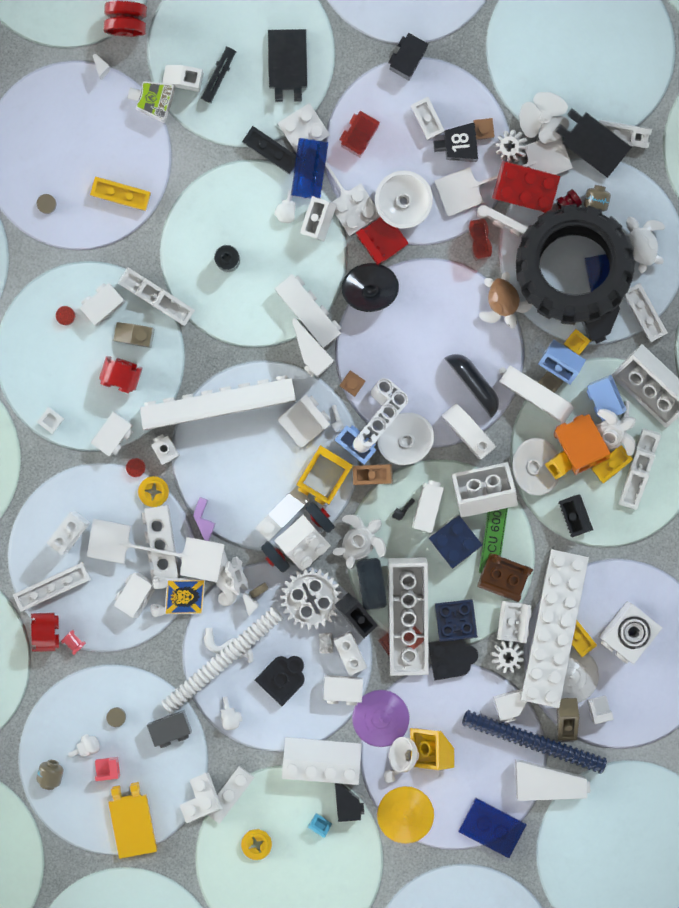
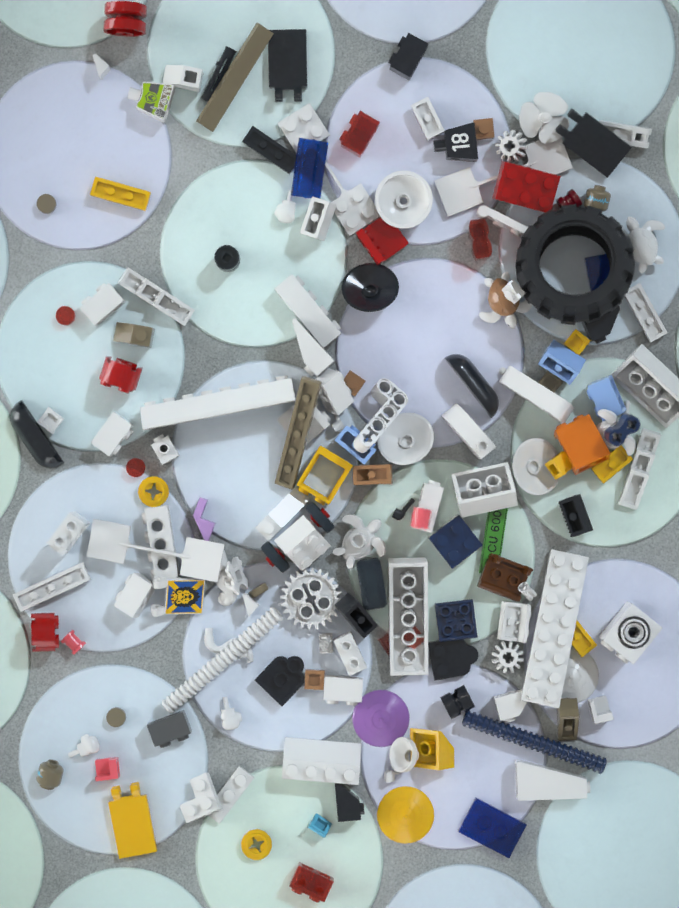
(34, 437): none -> black brick
(234, 77): none -> dark tan tile
(298, 432): none -> dark tan plate
(311, 882): none -> clear red brick
(314, 679): none -> medium nougat plate
(334, 392): none -> white brick
(420, 518): none -> coral piece
(457, 702): none -> black wheel
(513, 292): none -> white plate
(527, 591): none -> white piece
(622, 429): none -> dark blue axle

